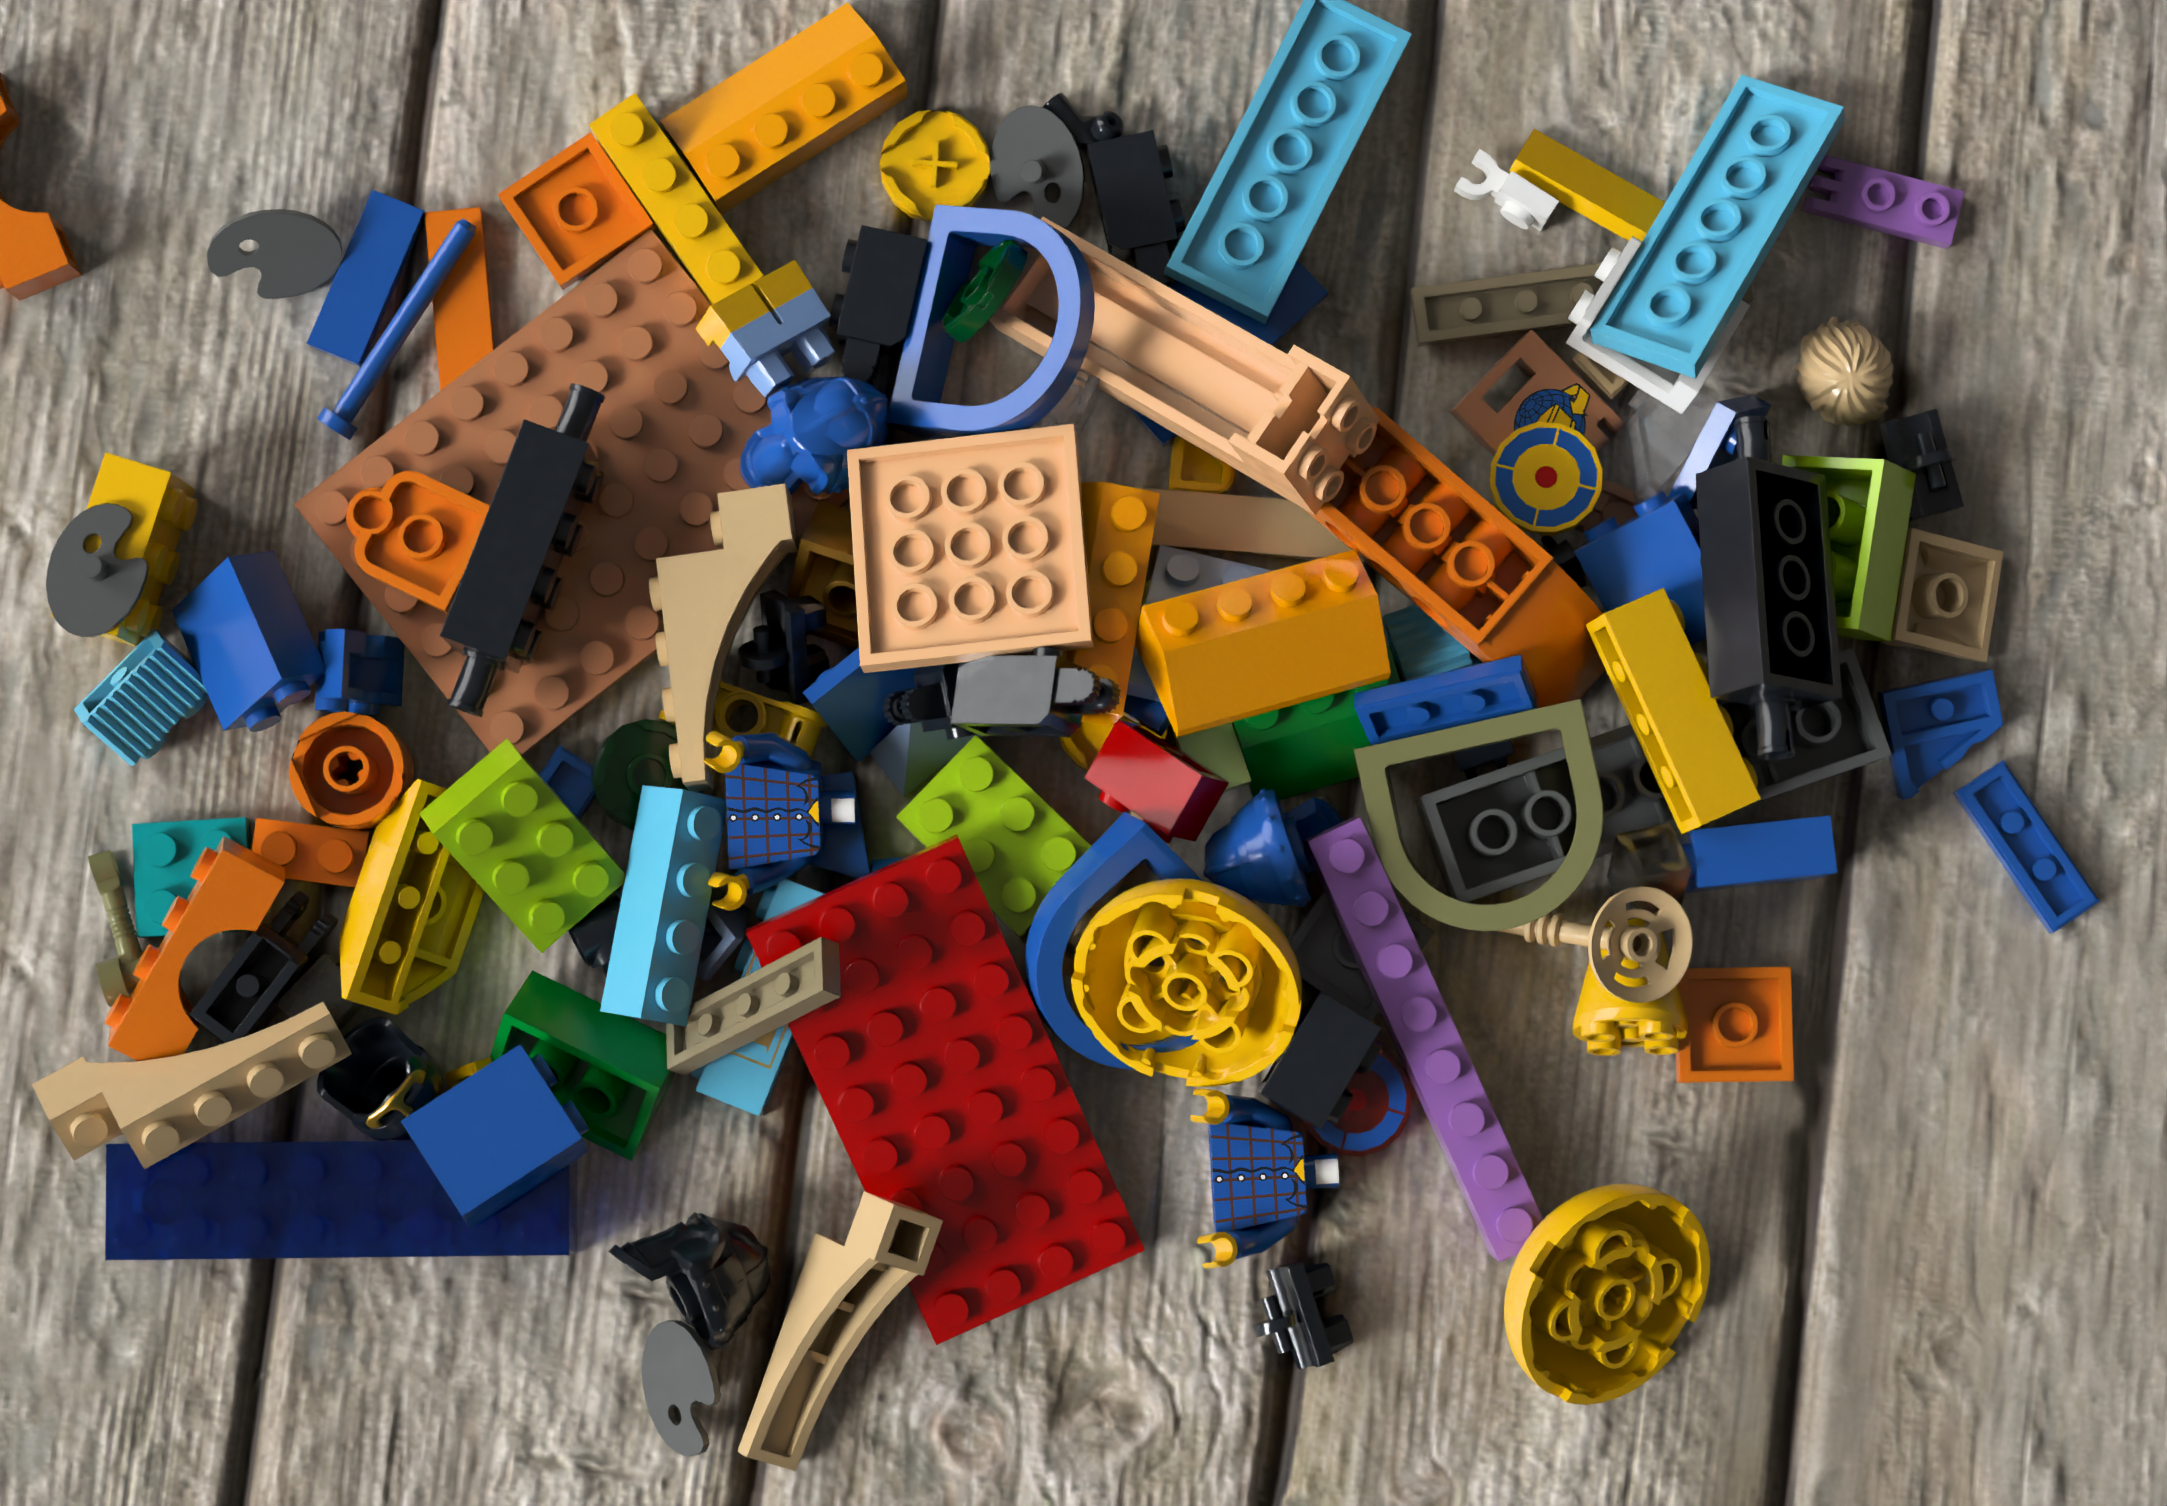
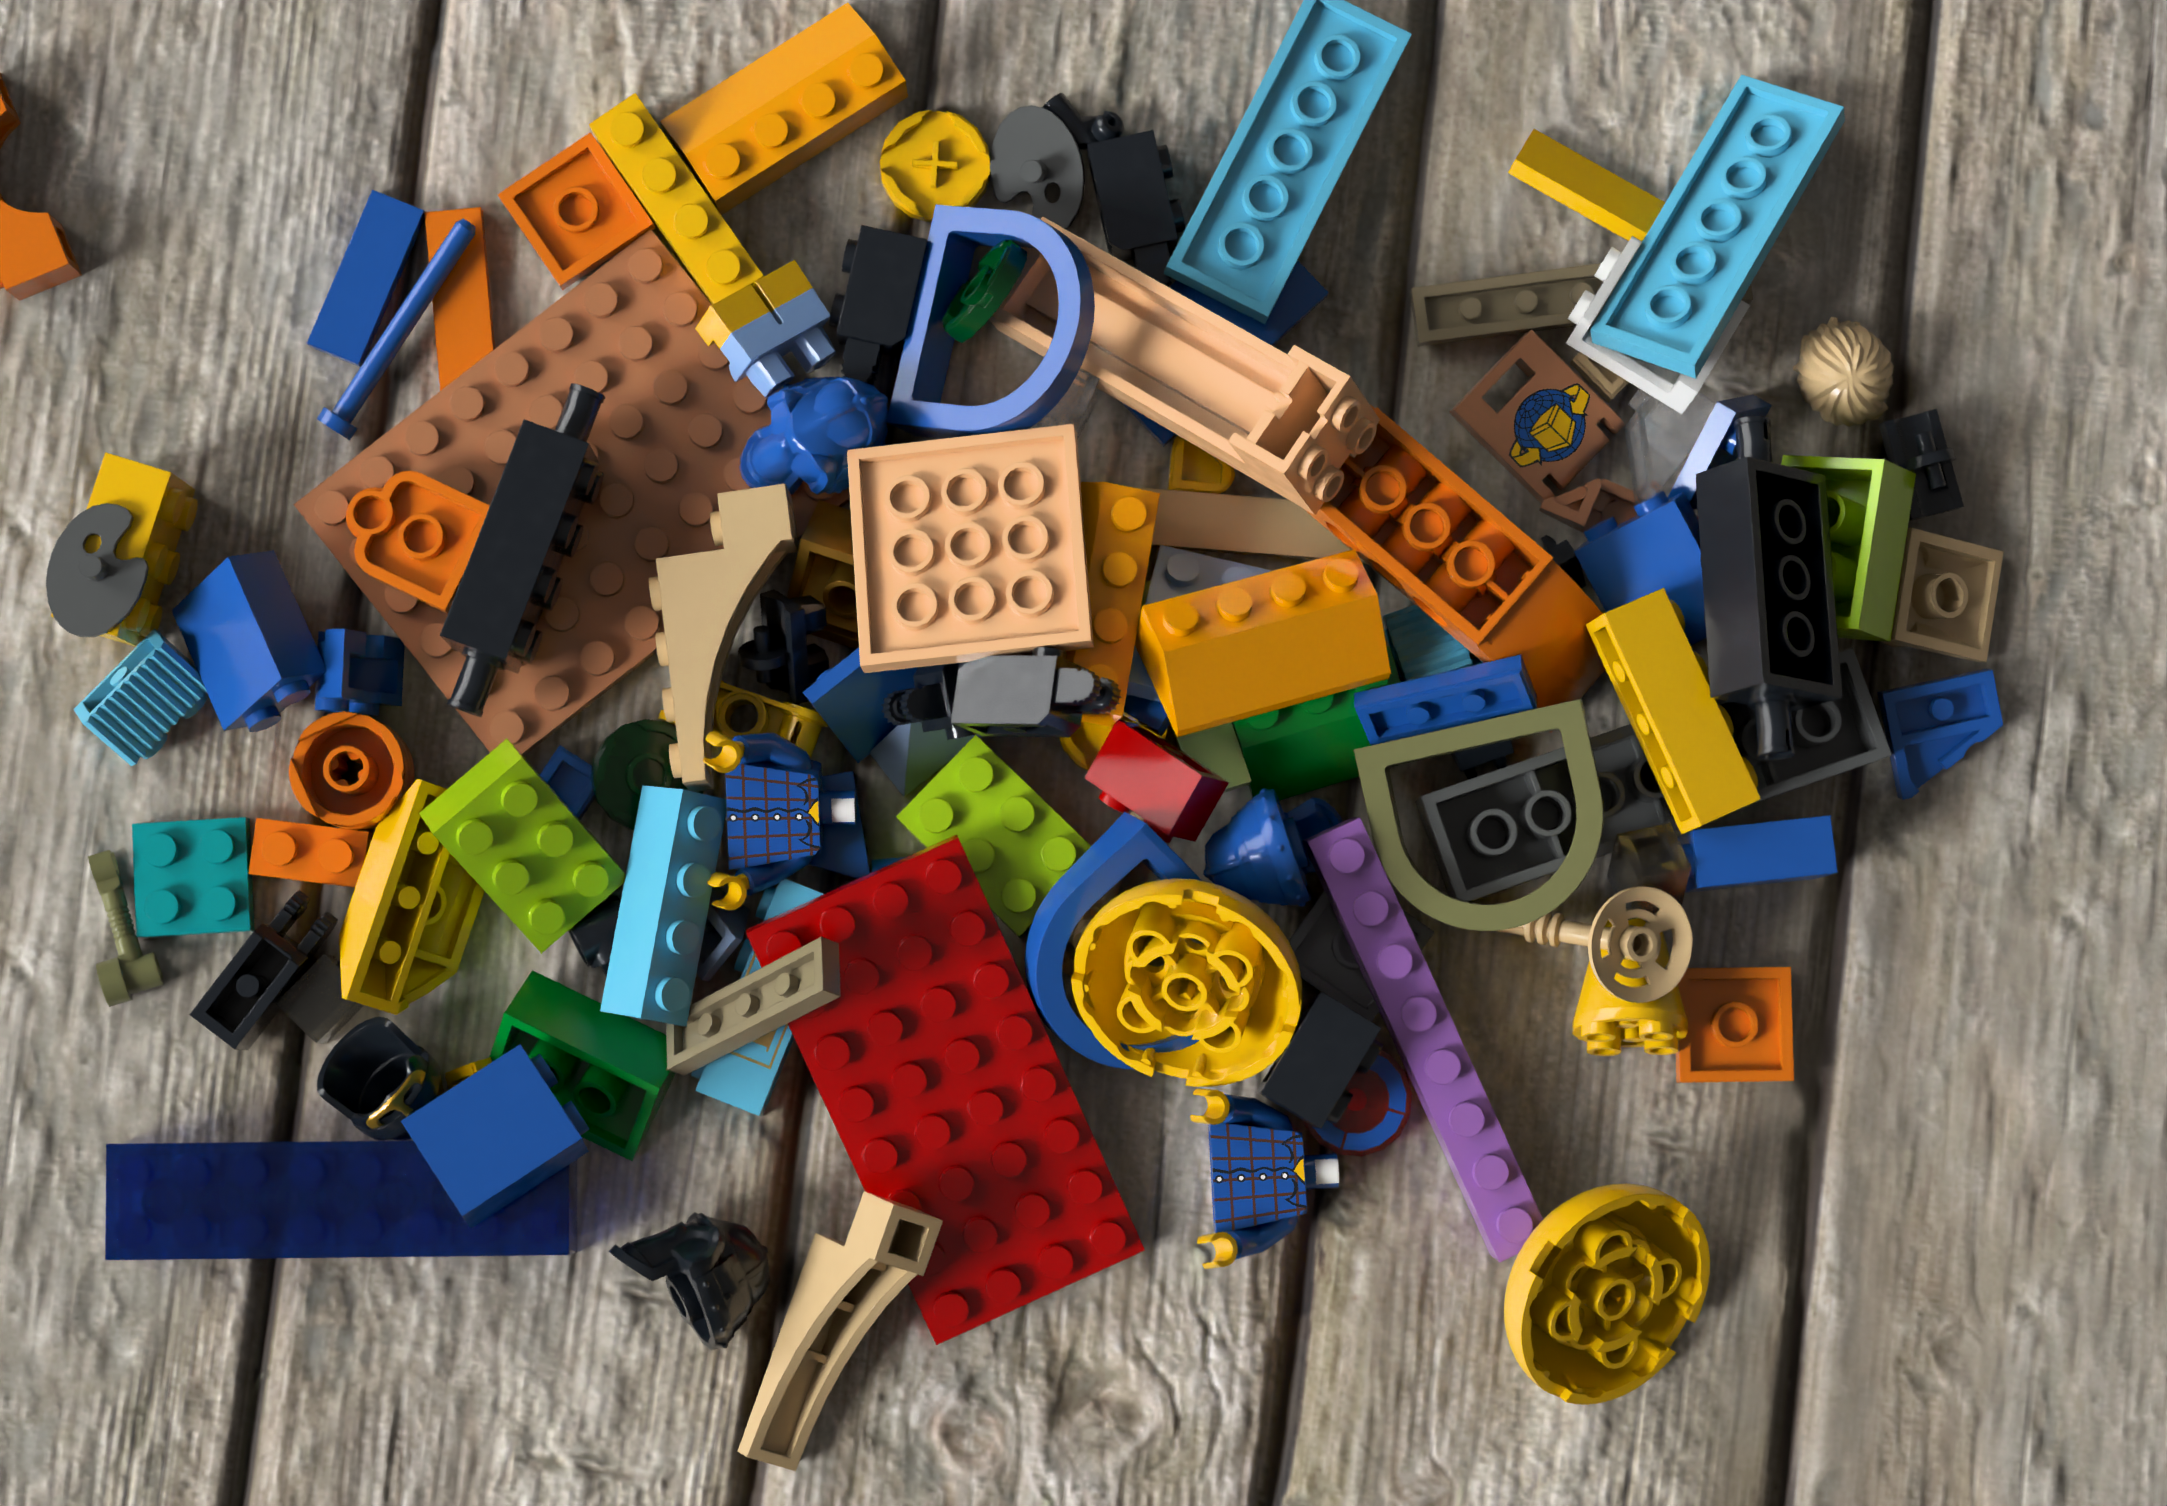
(185, 1096): tan arch -> none
(230, 894): orange arch -> none
(292, 254): dark grey piece -> none
(678, 1374): dark grey piece -> none
(1295, 1316): black hips -> none
(1520, 200): white plate -> none
(1545, 478): tile -> none
(1885, 202): medium lavender hinge -> none
(2026, 847): blue tile -> none

